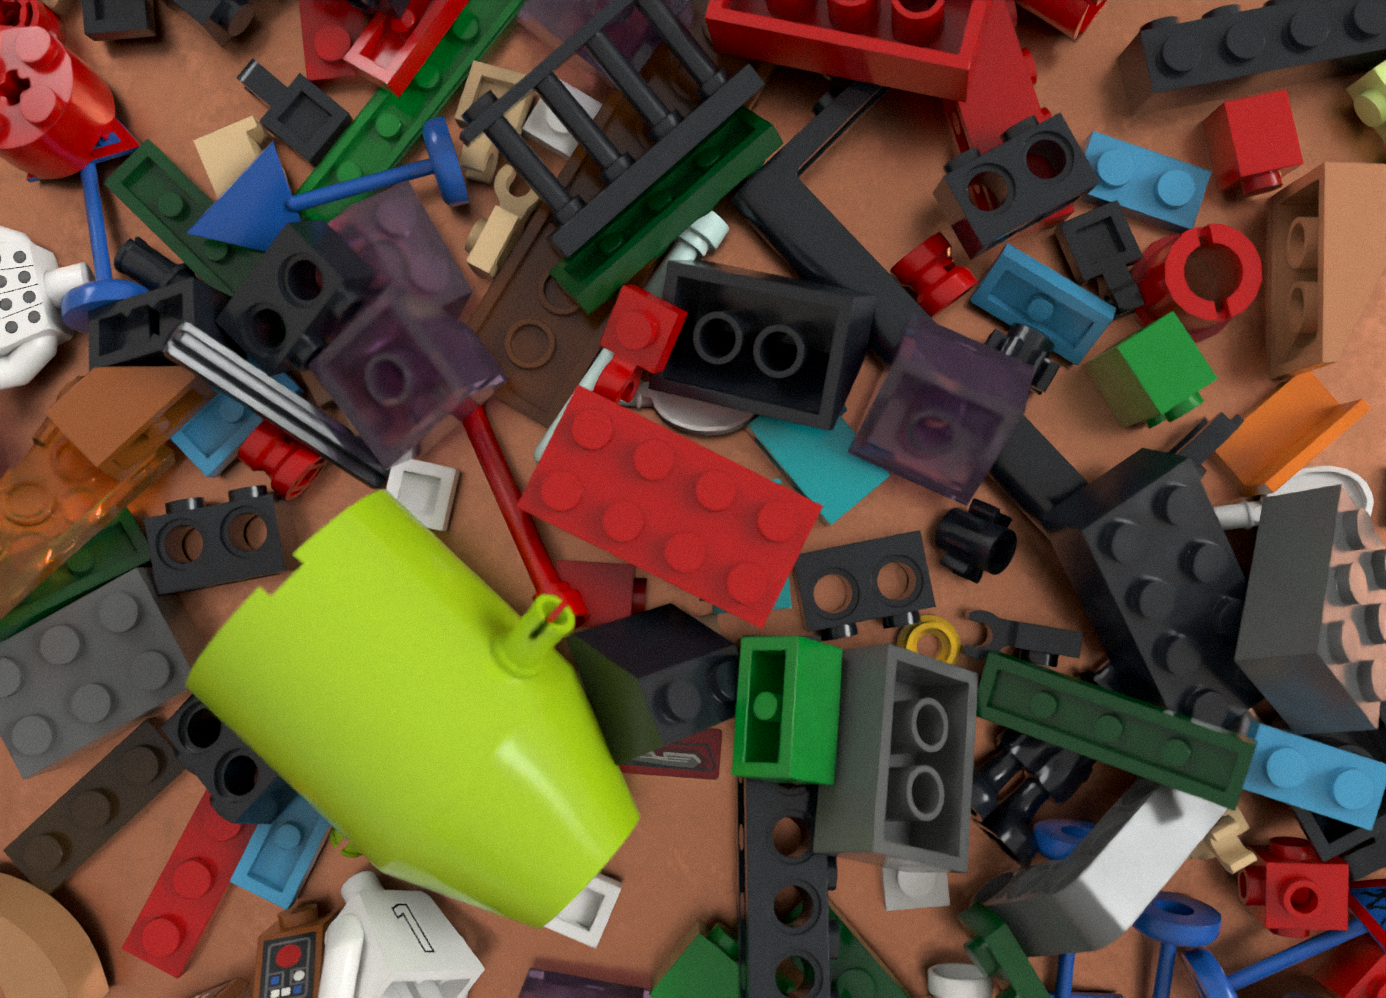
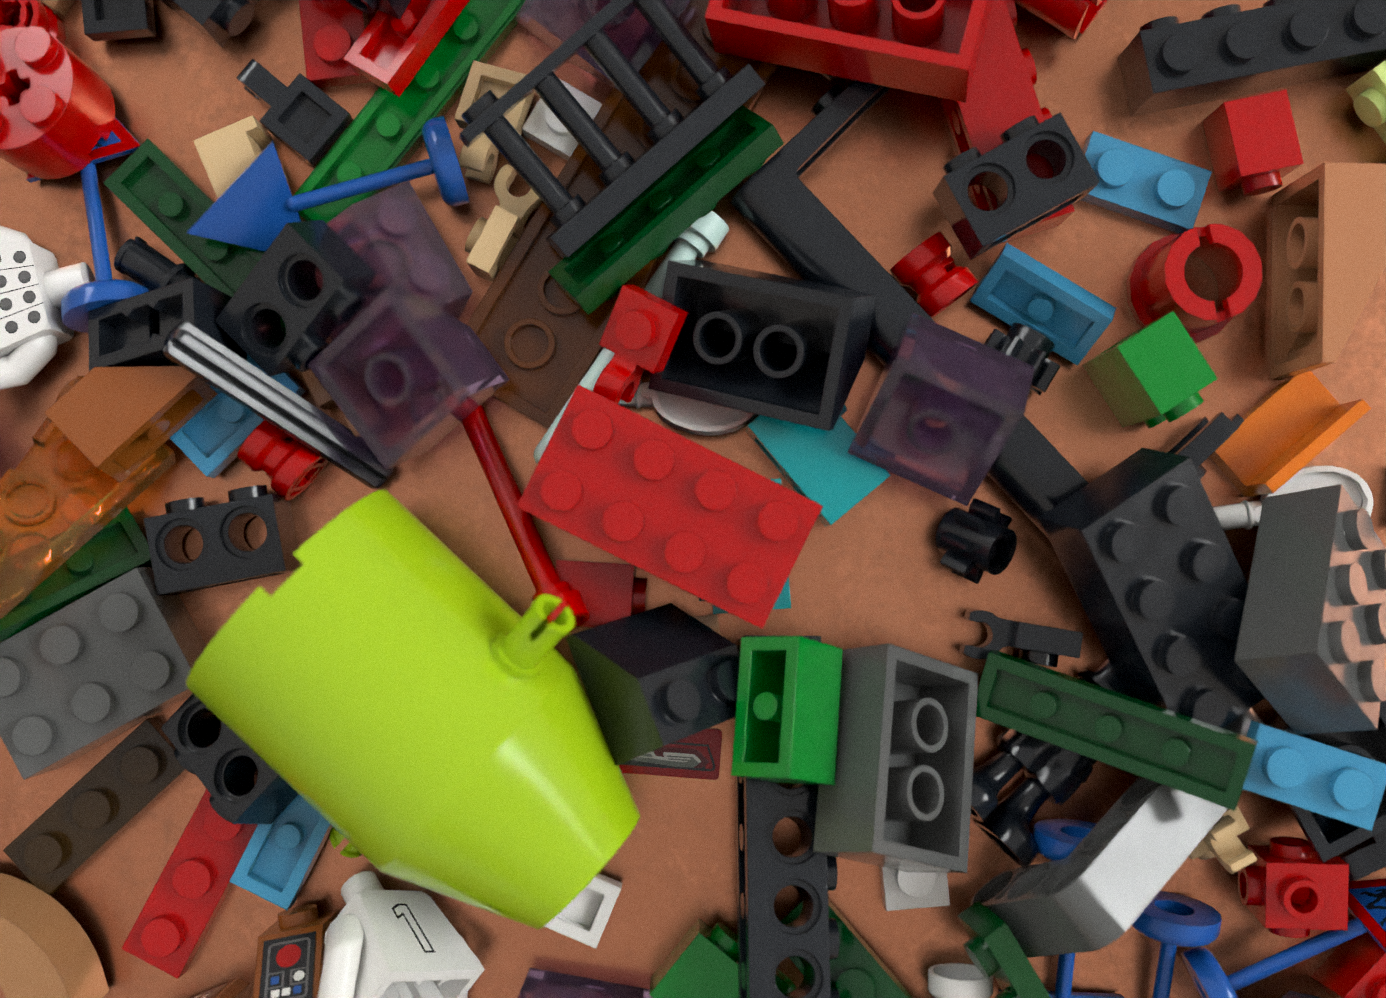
(425, 491): white plate -> none
(858, 568): black brick -> none
(941, 629): yellow plate -> none
(1101, 249): black plate -> none

